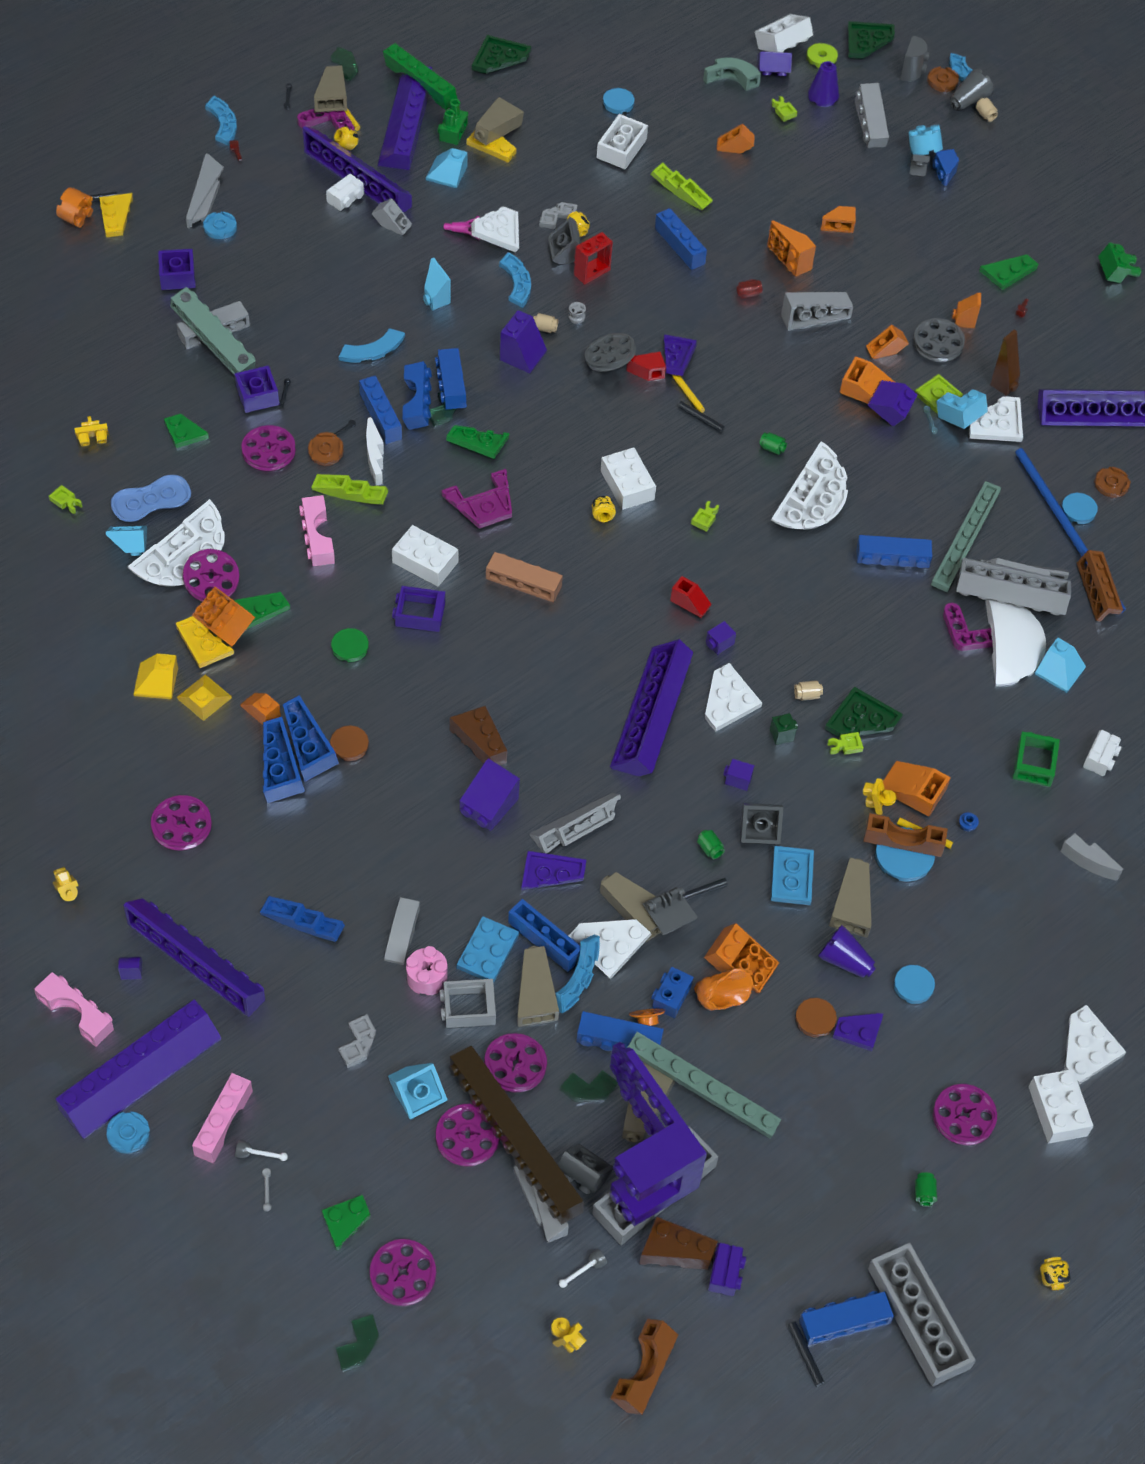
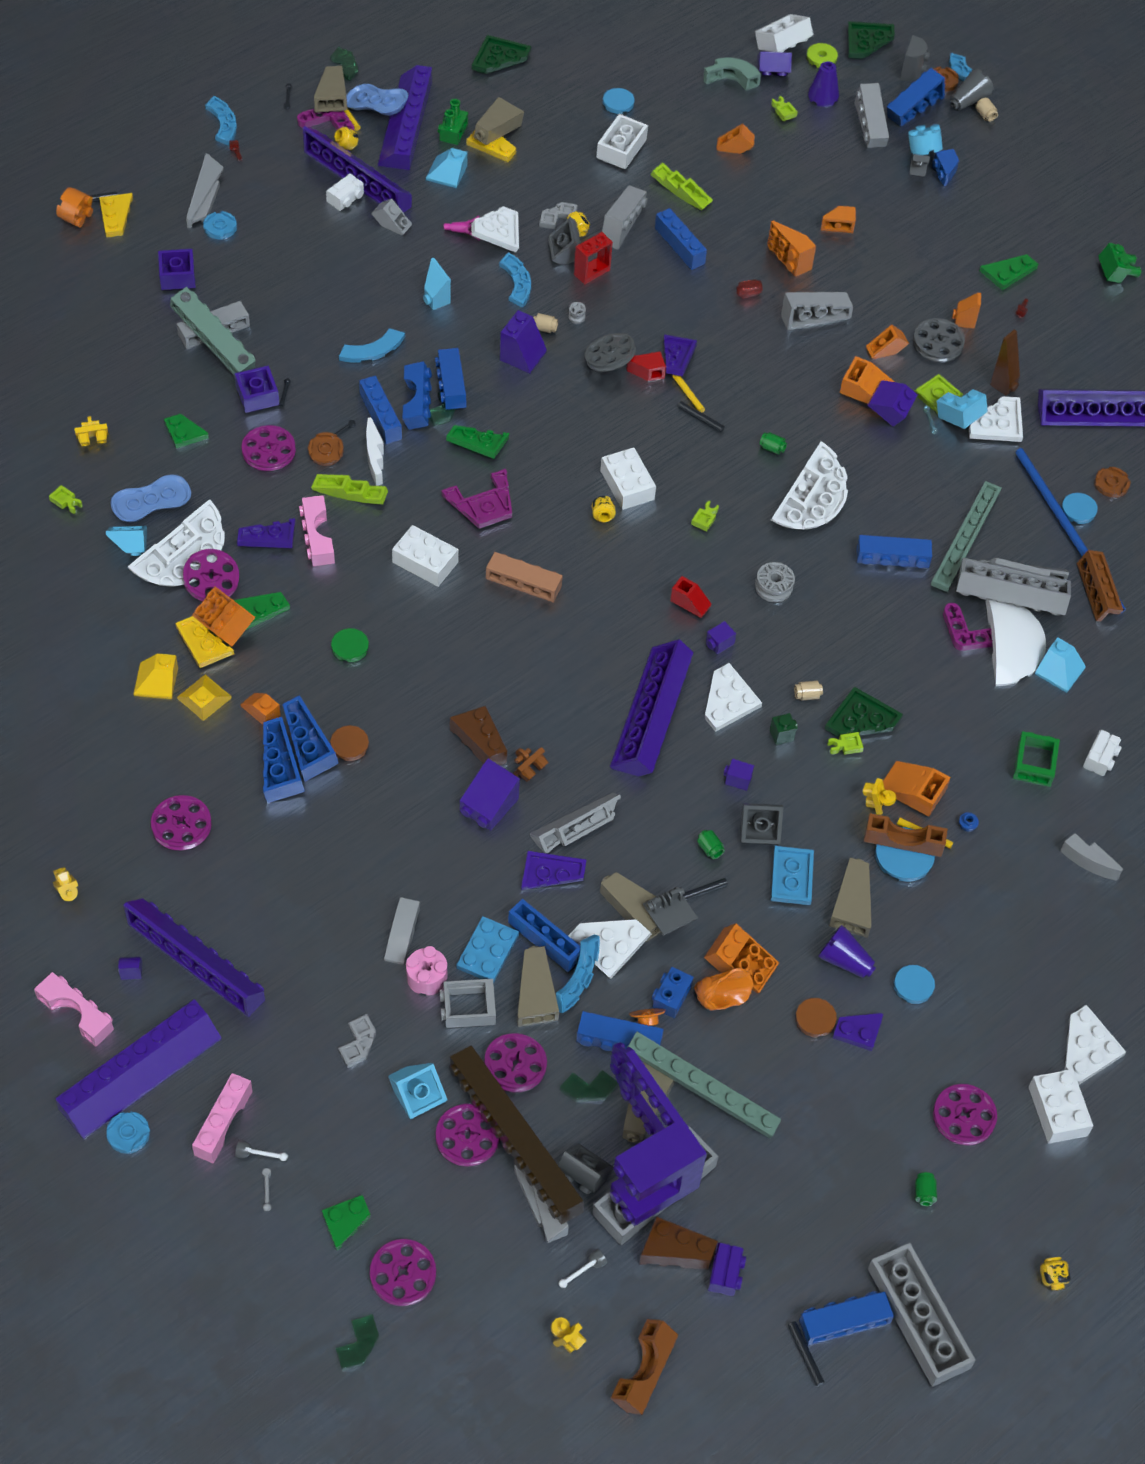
(276, 535): none -> dark purple wing
(302, 919): blue slope -> none
(373, 98): none -> medium blue plate
(401, 61): green arch -> none
(419, 595): dark purple window -> none
(524, 769): none -> dark orange hips
(623, 215): none -> light grey wedge
(774, 582): none -> light grey wheel
(917, 97): none -> blue wedge

